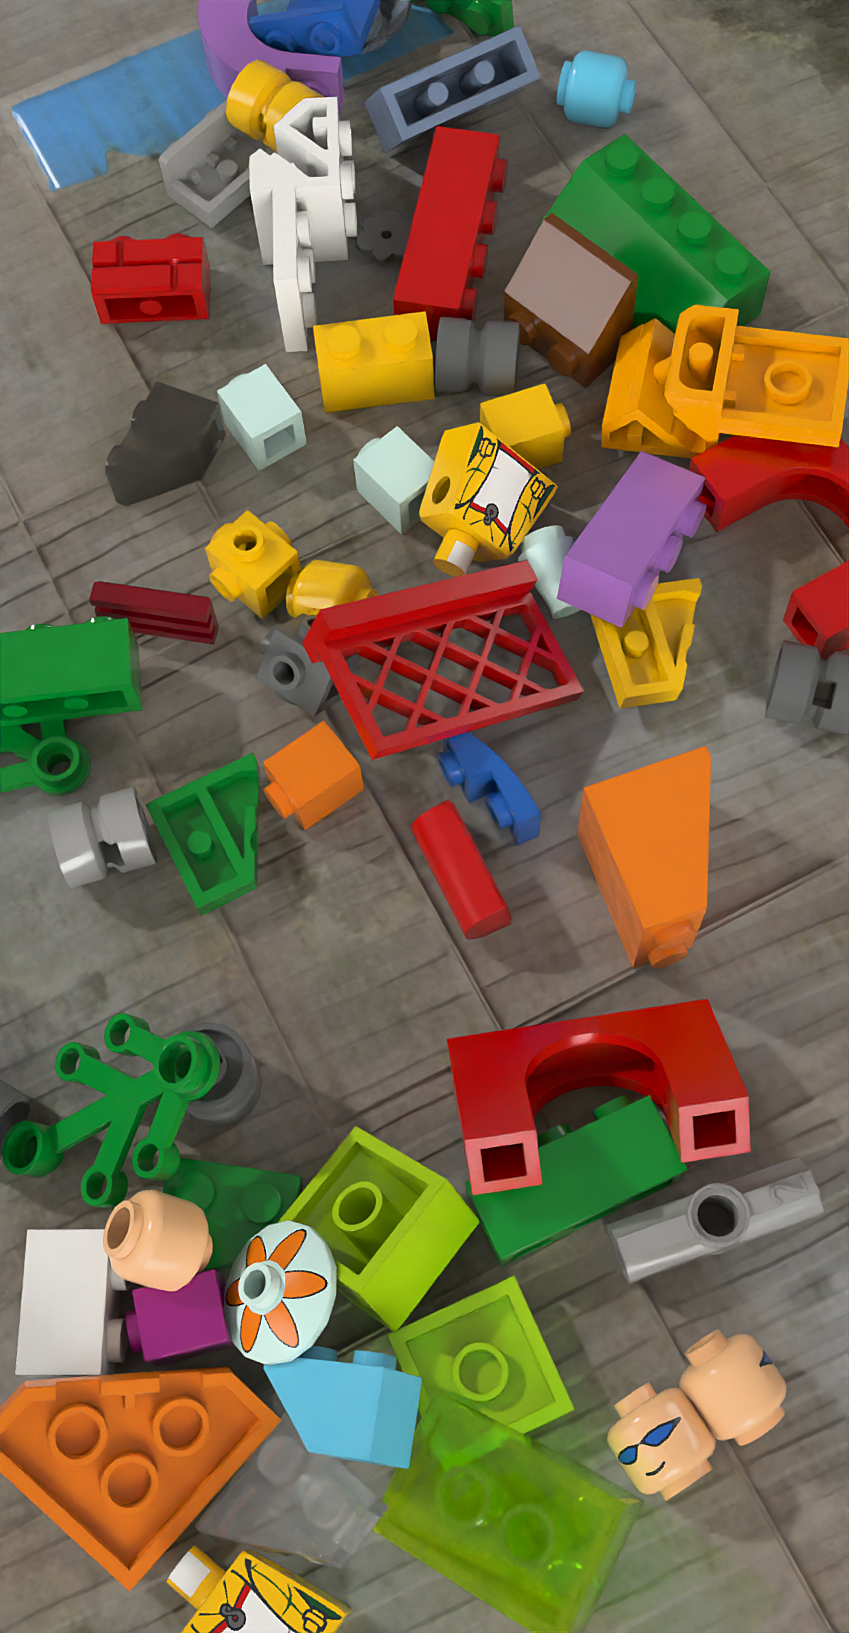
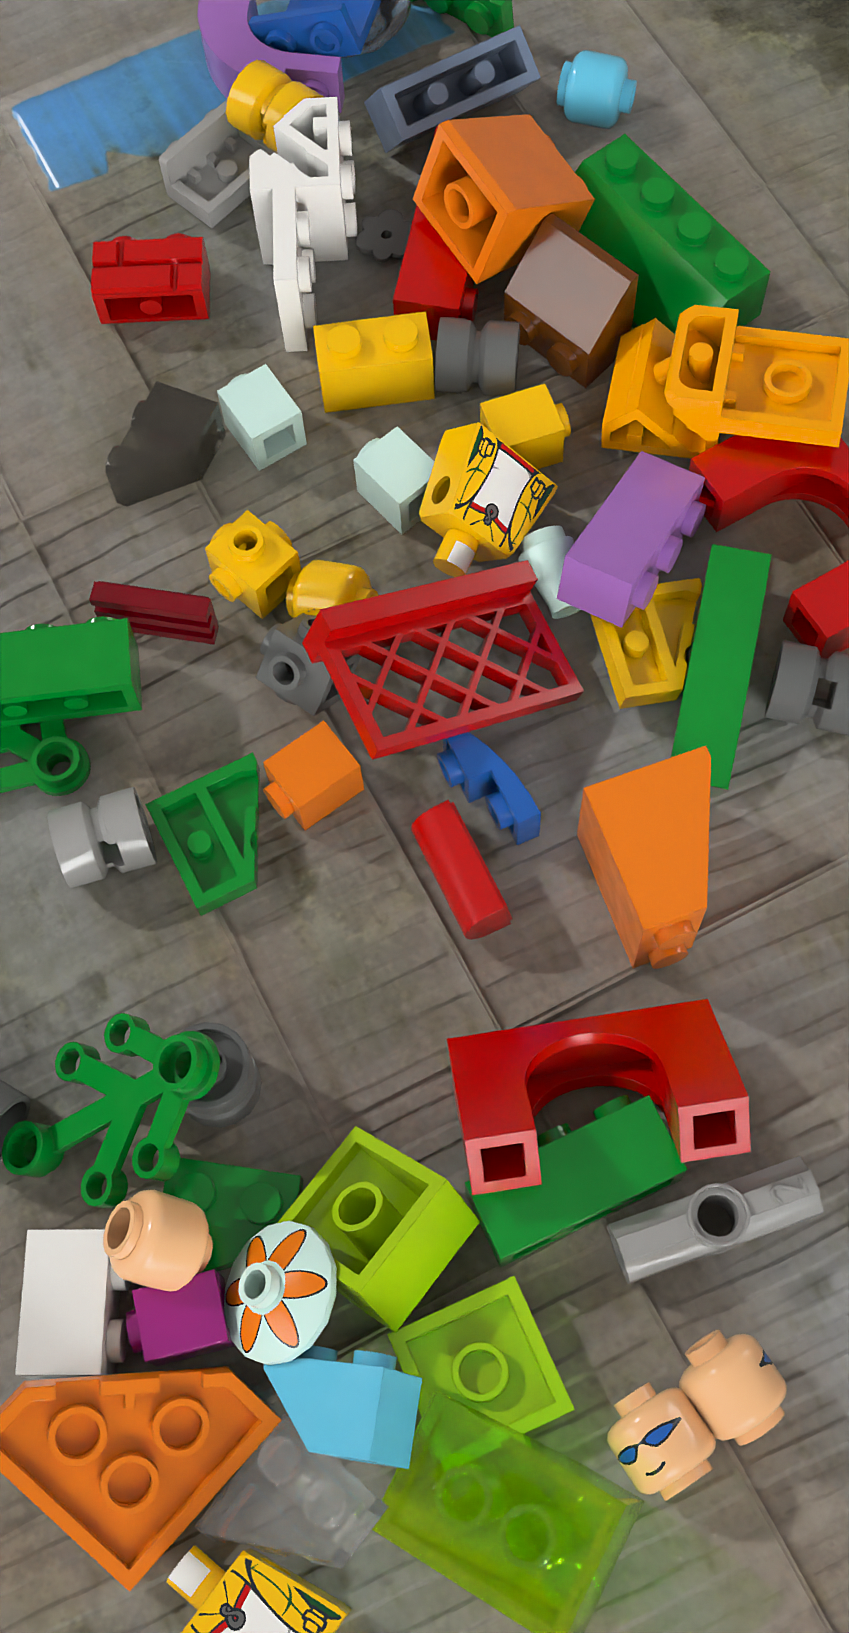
(493, 187): none -> orange slope
(722, 657): none -> green slope

